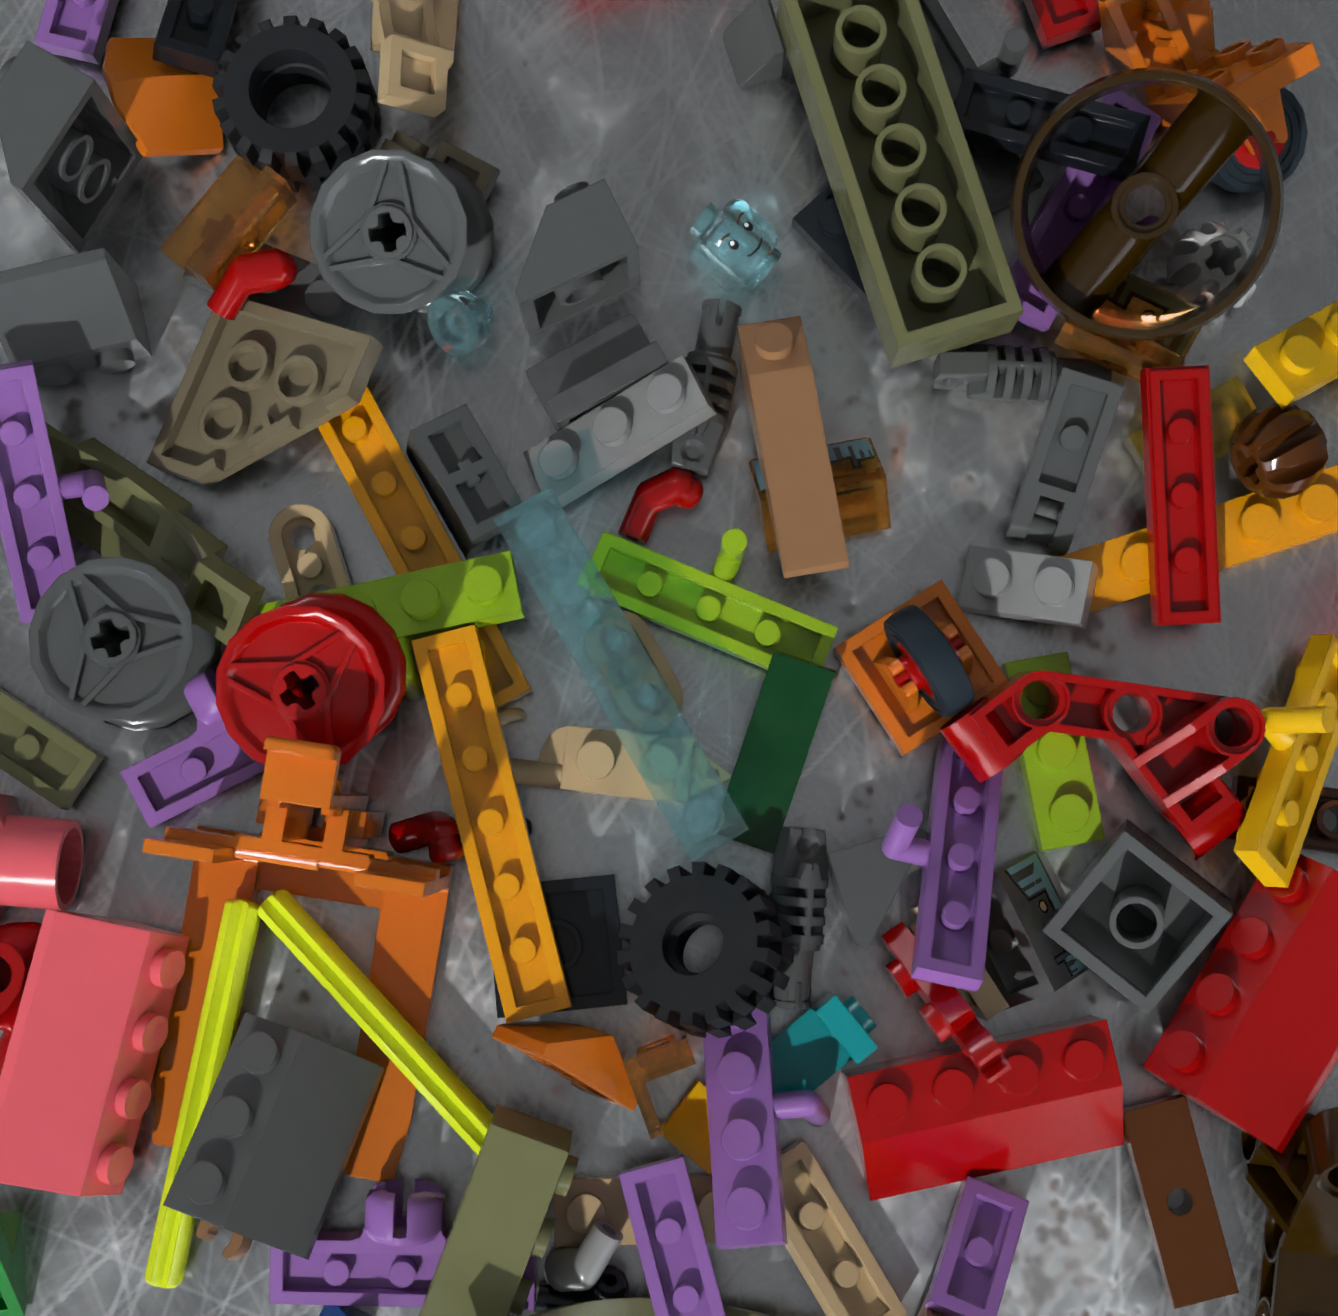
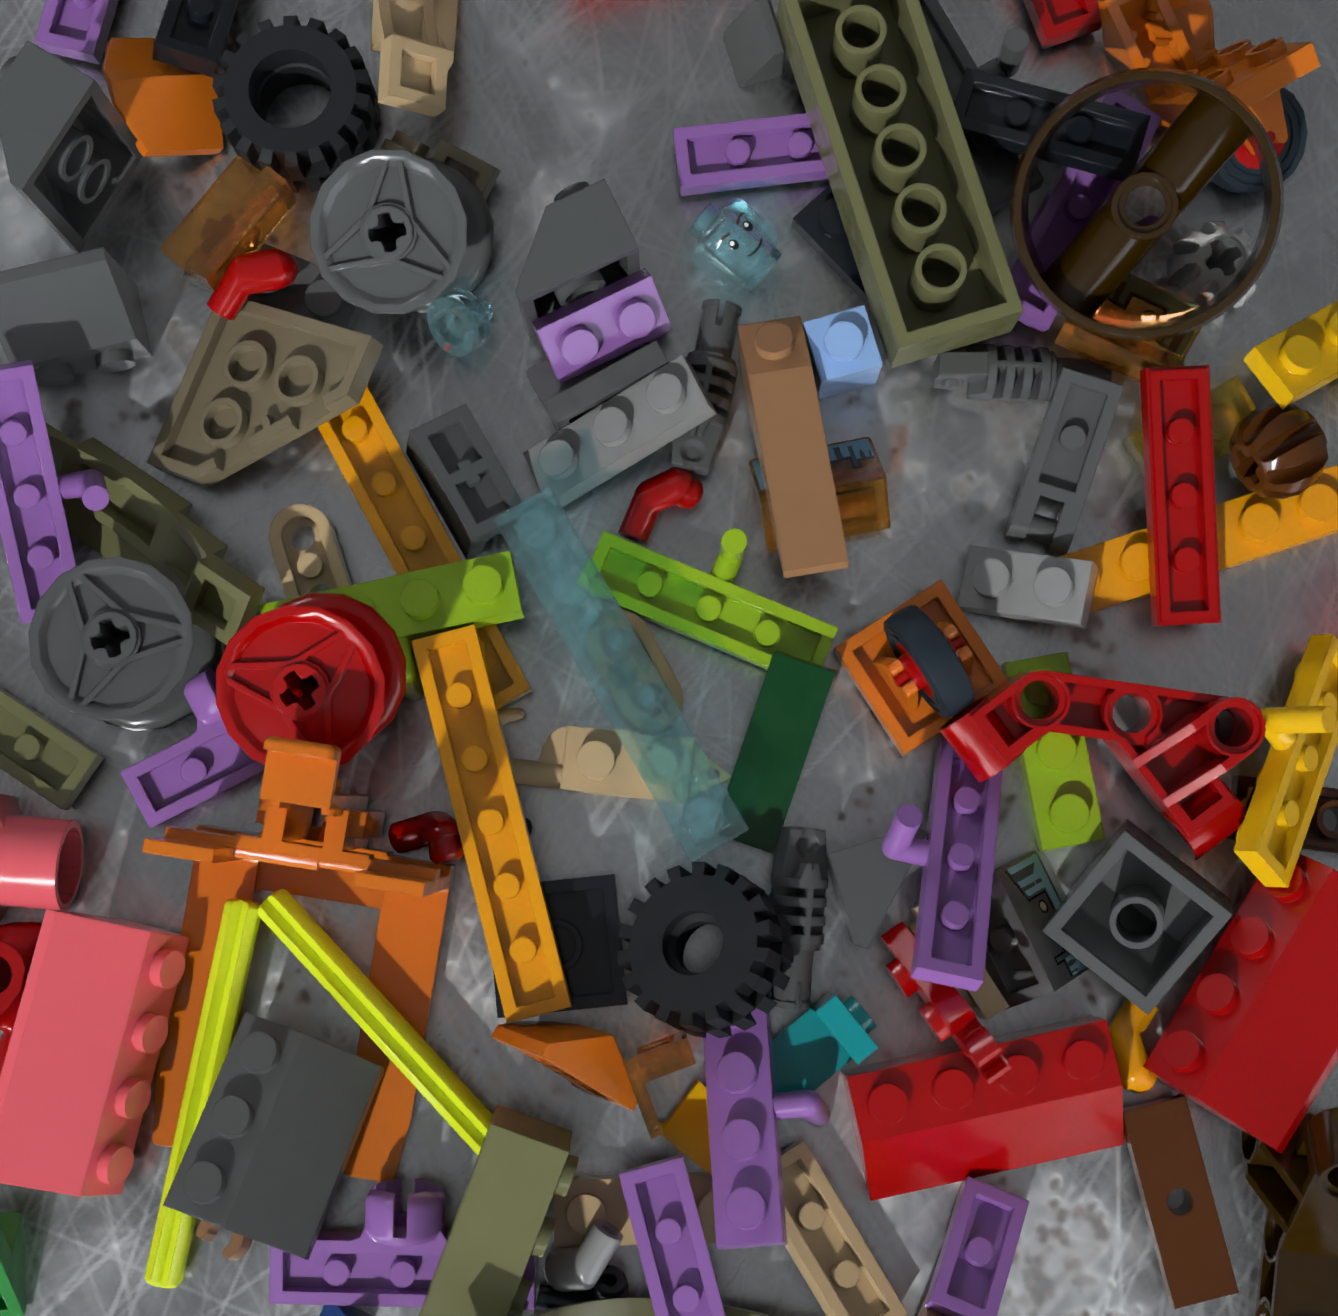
(602, 325): none -> medium lavender plate
(746, 154): none -> medium lavender plate
(842, 352): none -> light blue brick
(1129, 1048): none -> light orange arm

